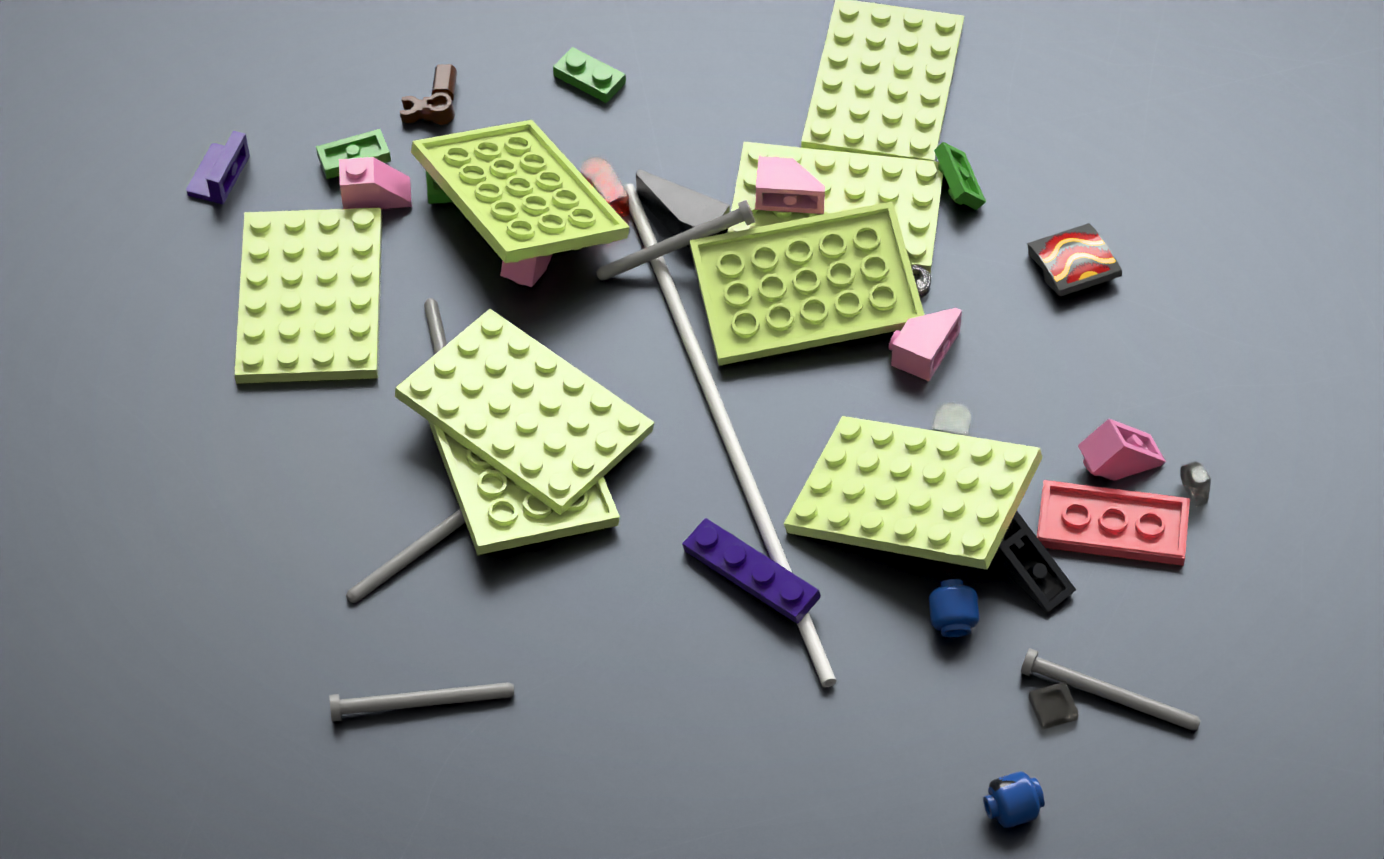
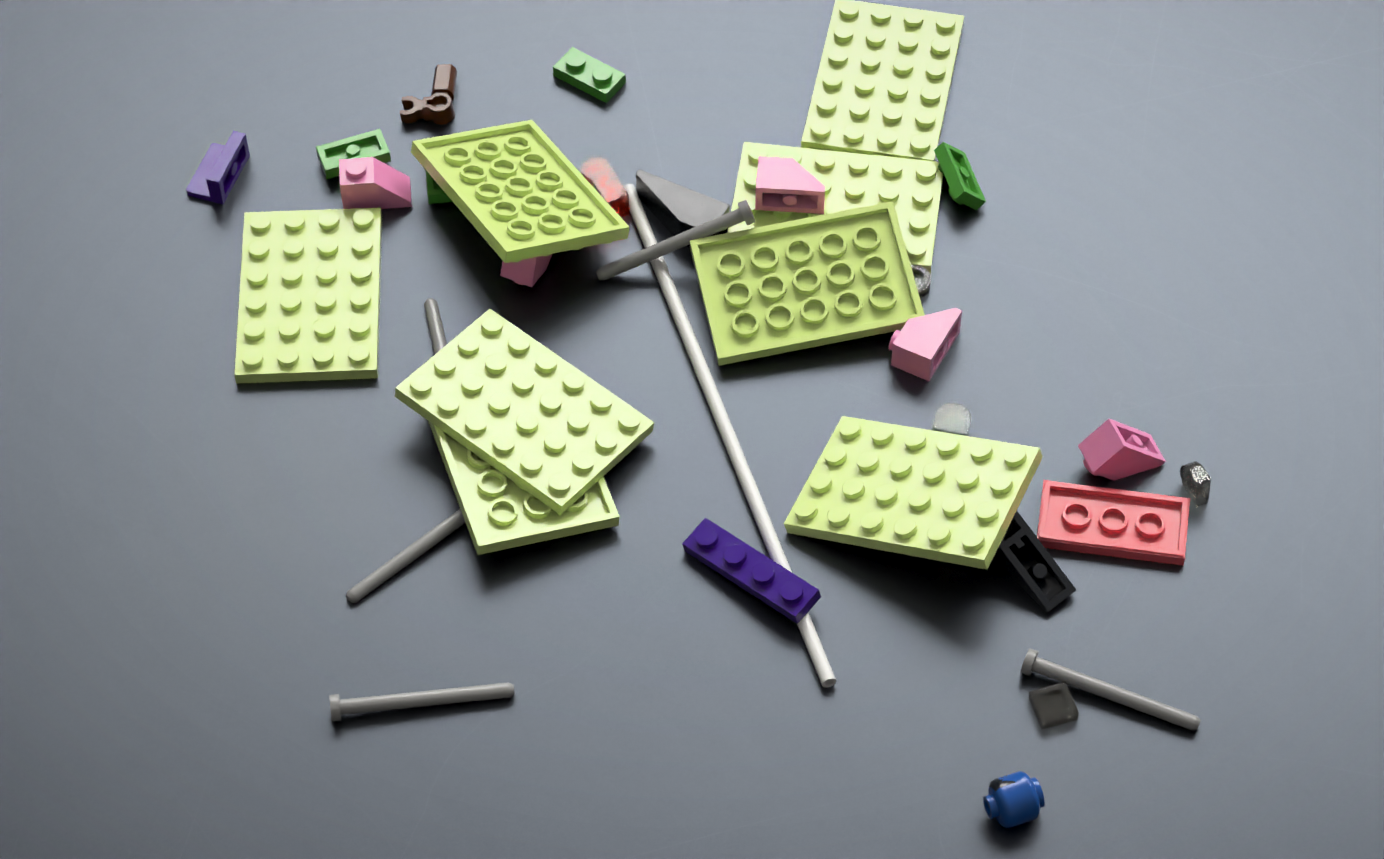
(954, 608): blue head -> none
(1074, 259): slope -> none

